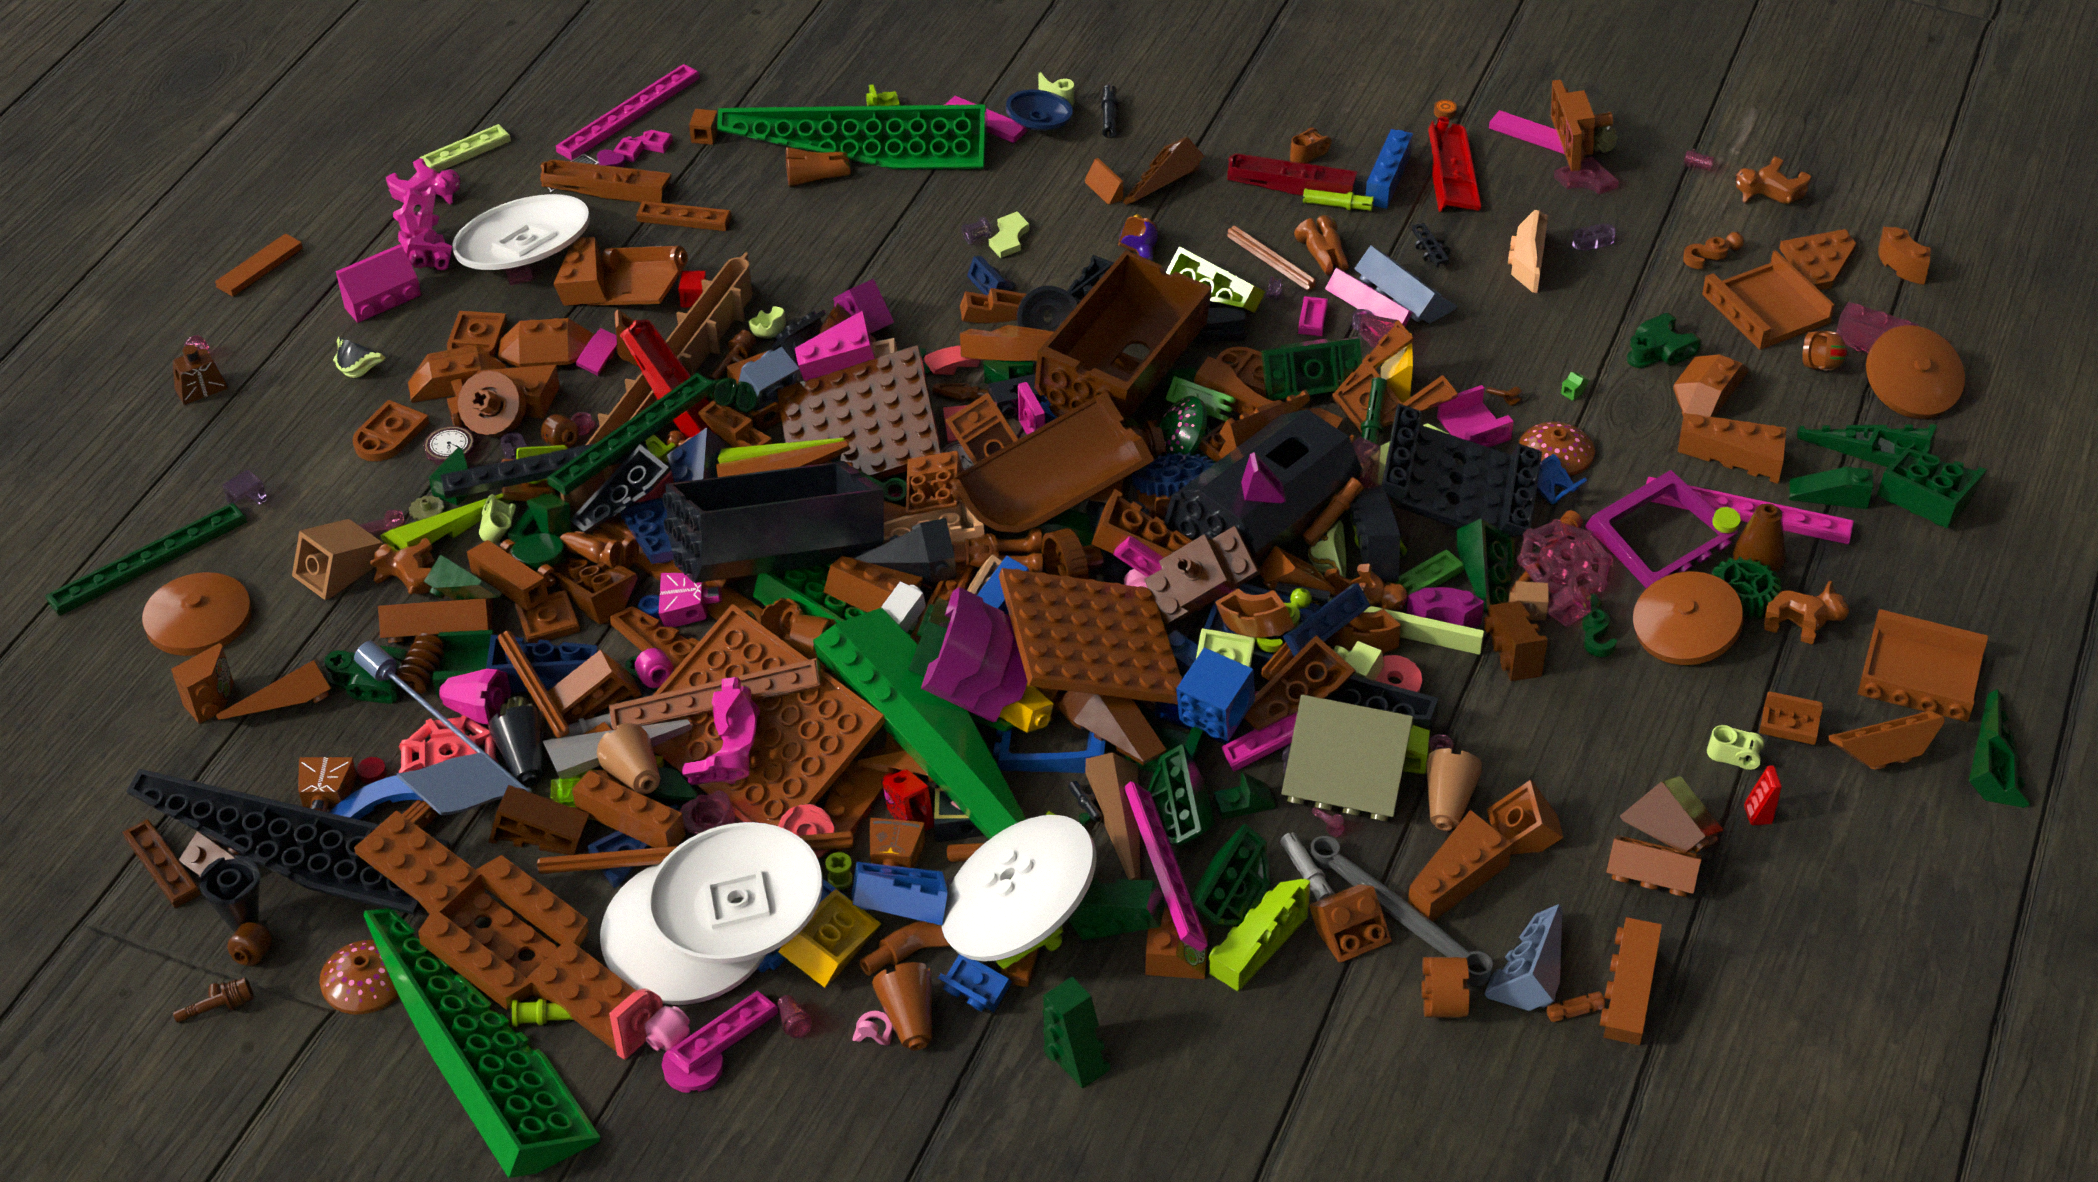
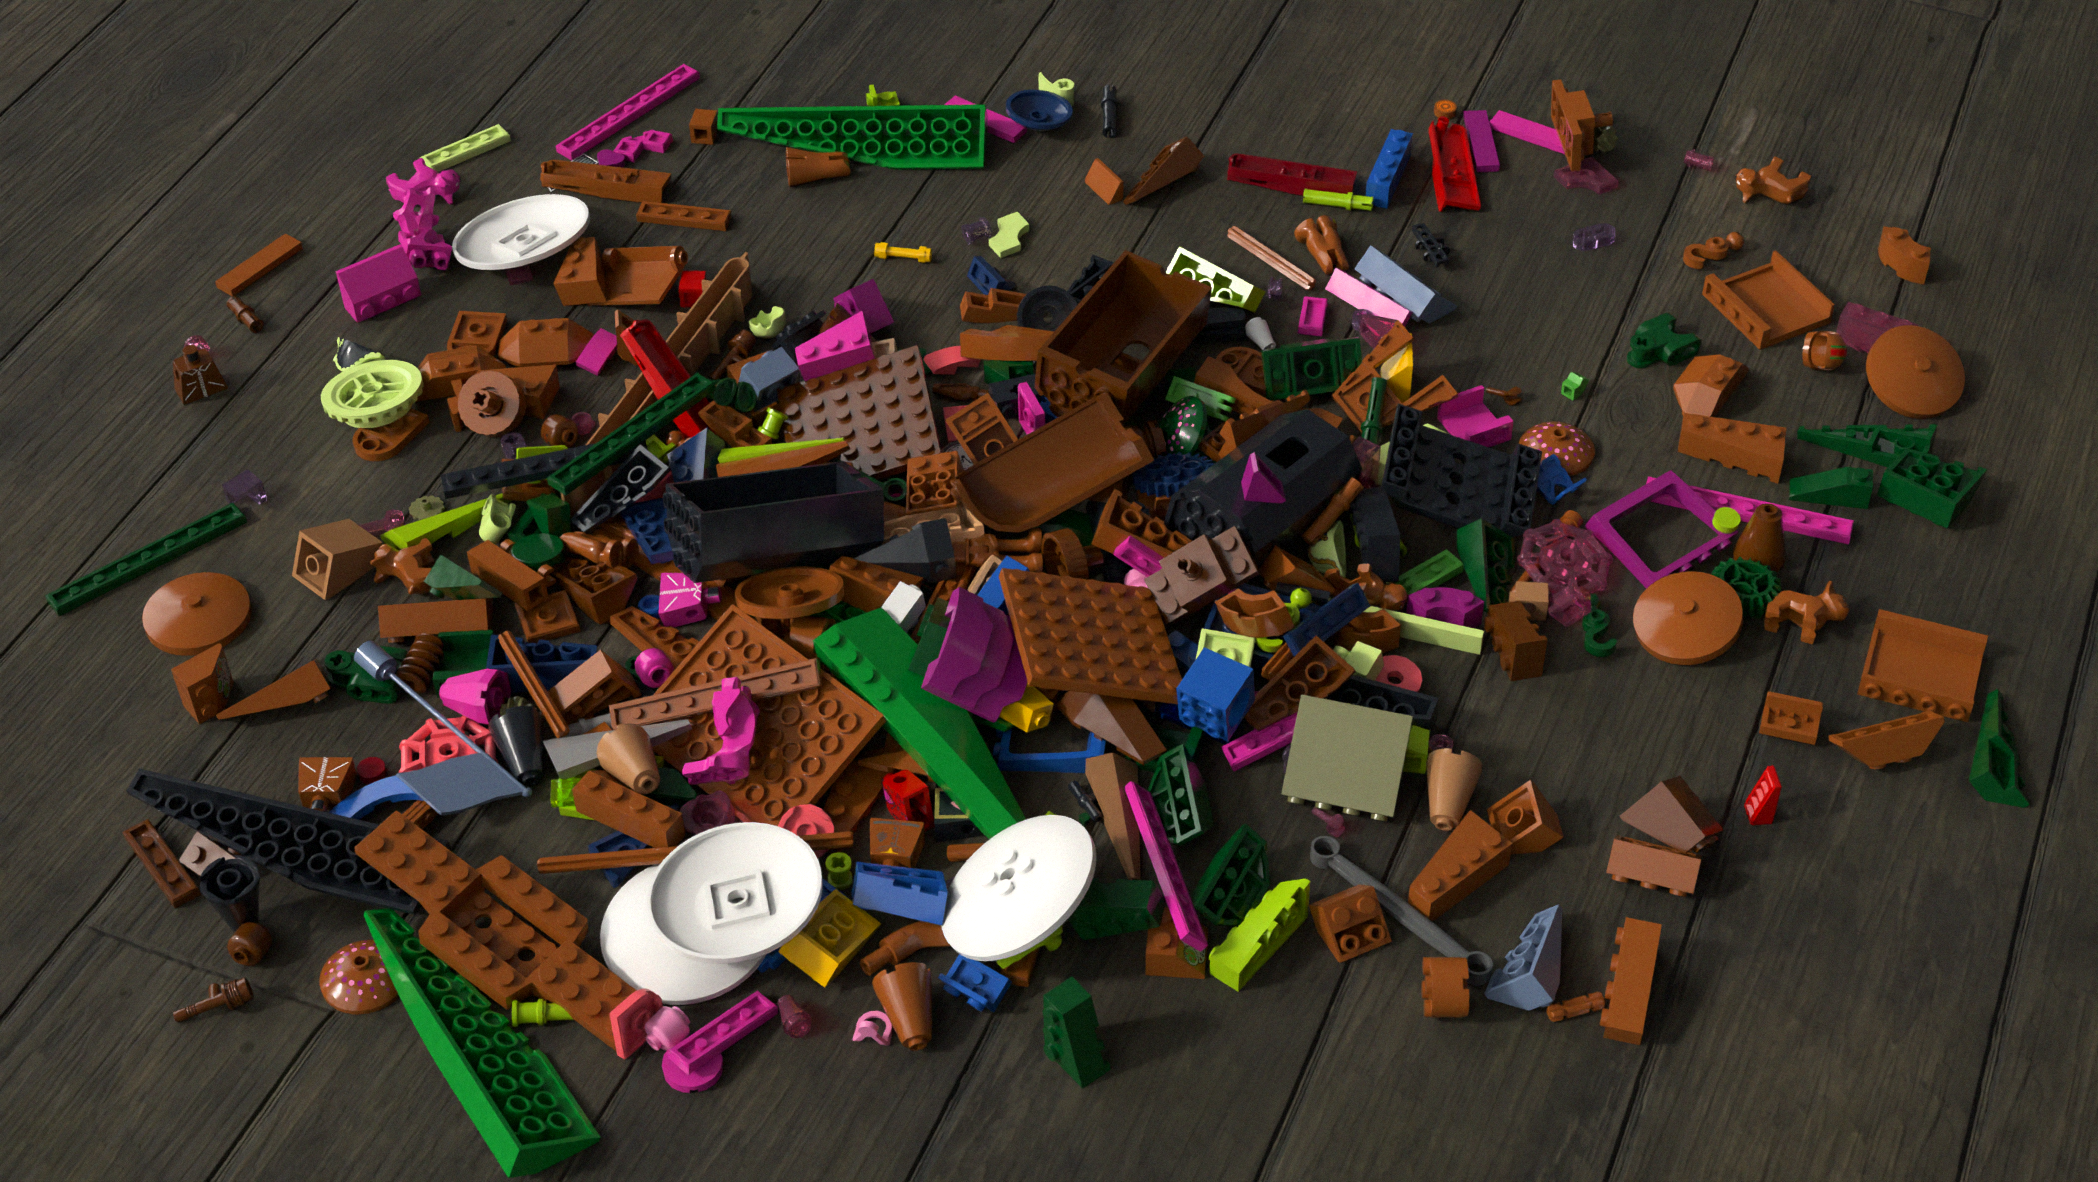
(245, 314): none -> reddish brown pin
(372, 393): none -> yellowish green gear
(446, 440): tile -> none
(453, 463): dark green slope -> none
(538, 821): reddish brown wedge -> none
(773, 423): none -> lime bush
(789, 592): none -> dark orange dish
(883, 250): none -> yellow bar
(1139, 236): piece -> none
(1246, 799): dark green slope -> none
(1260, 334): none -> white cone
(1306, 866): light grey pin -> none
(1309, 146): dark orange piece -> none
(1481, 141): none -> magenta tile
(1528, 250): light nougat wedge -> none
(1733, 746): yellowish green piece -> none
(1819, 256): dark orange plate -> none

